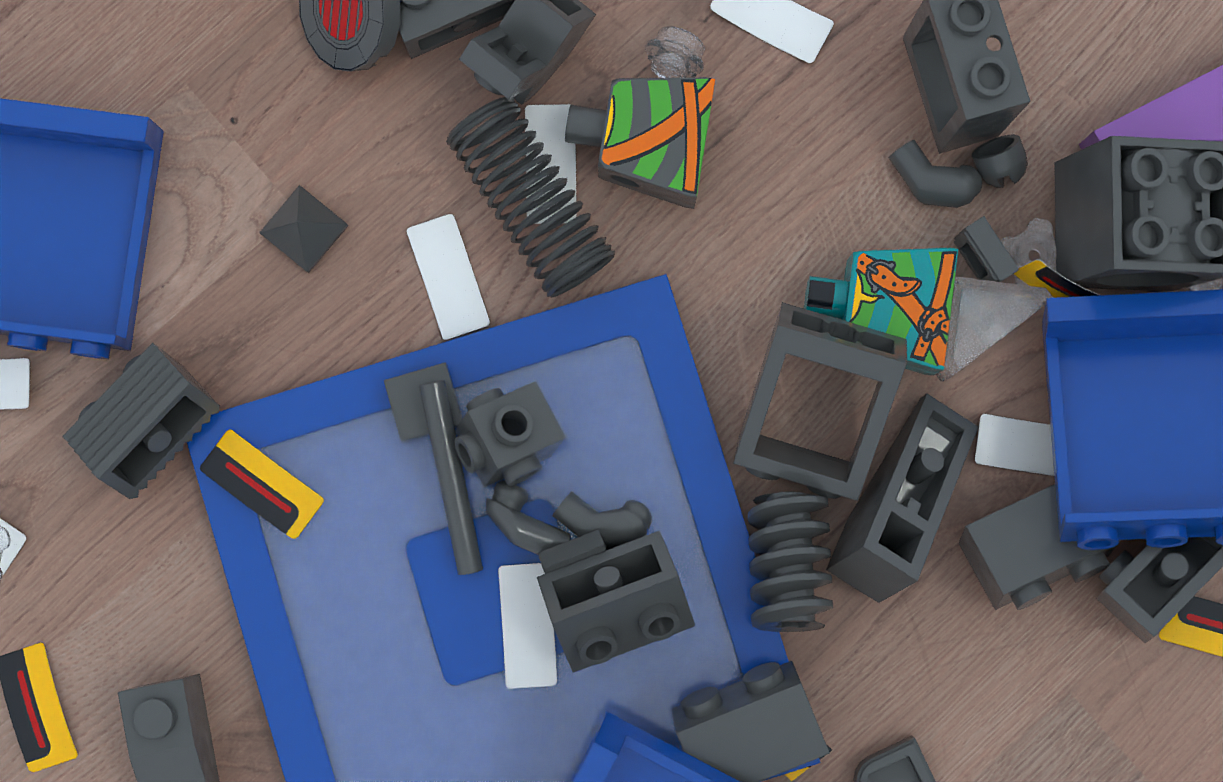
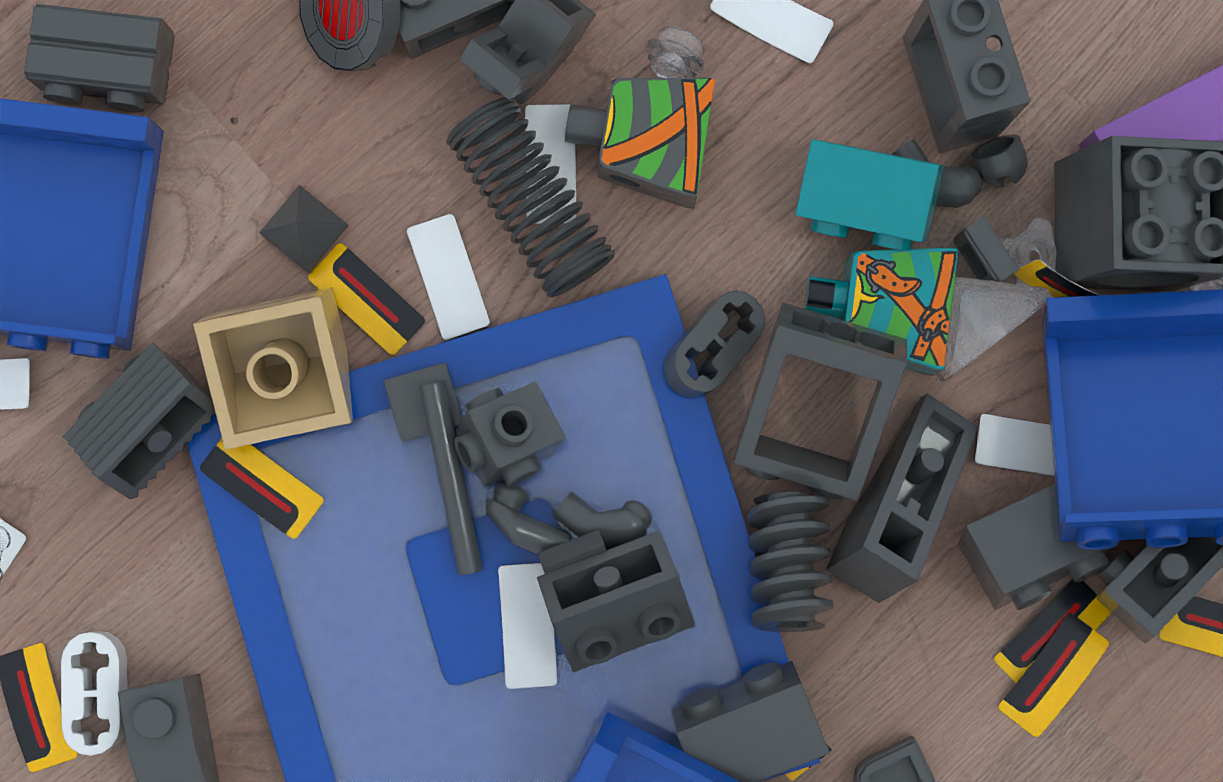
(78, 692): none -> white beam
(99, 56): none -> dark grey brick
(276, 368): none -> tan slope
(367, 299): none -> sticker
(724, 352): none -> dark grey beam
(870, 193): none -> teal brick
(1027, 645): none -> black sticker
(1054, 675): none -> sticker

